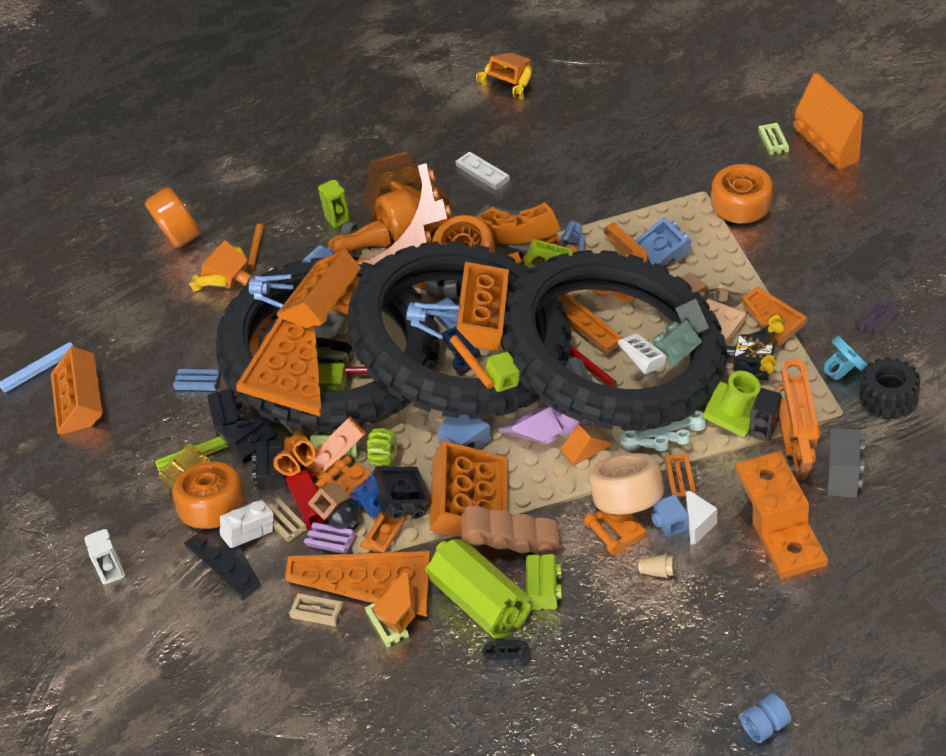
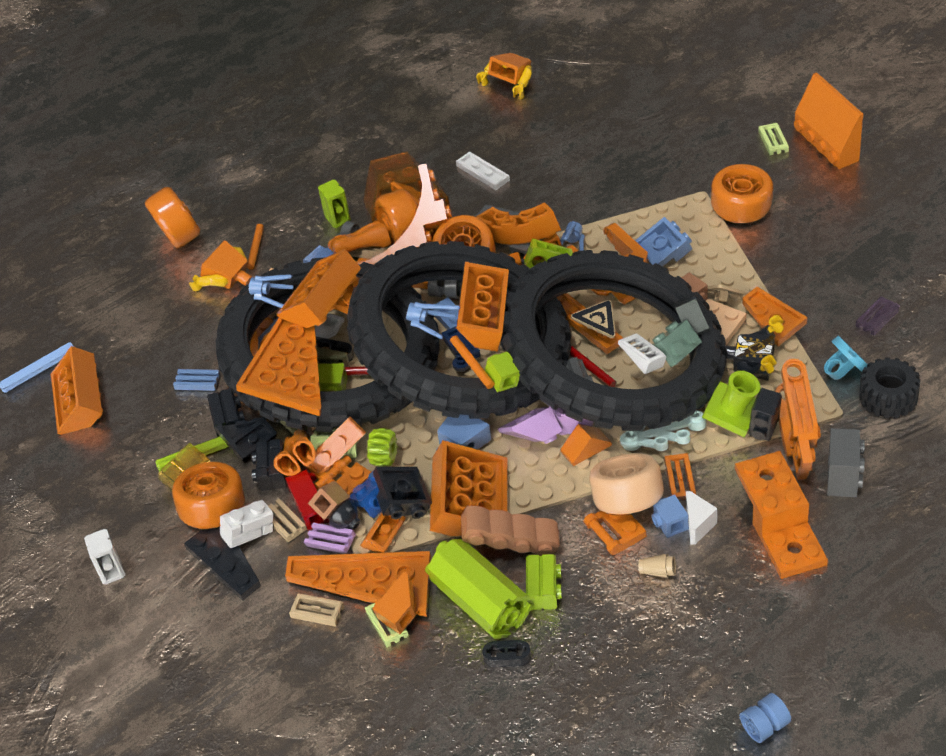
(597, 317): none -> black piece

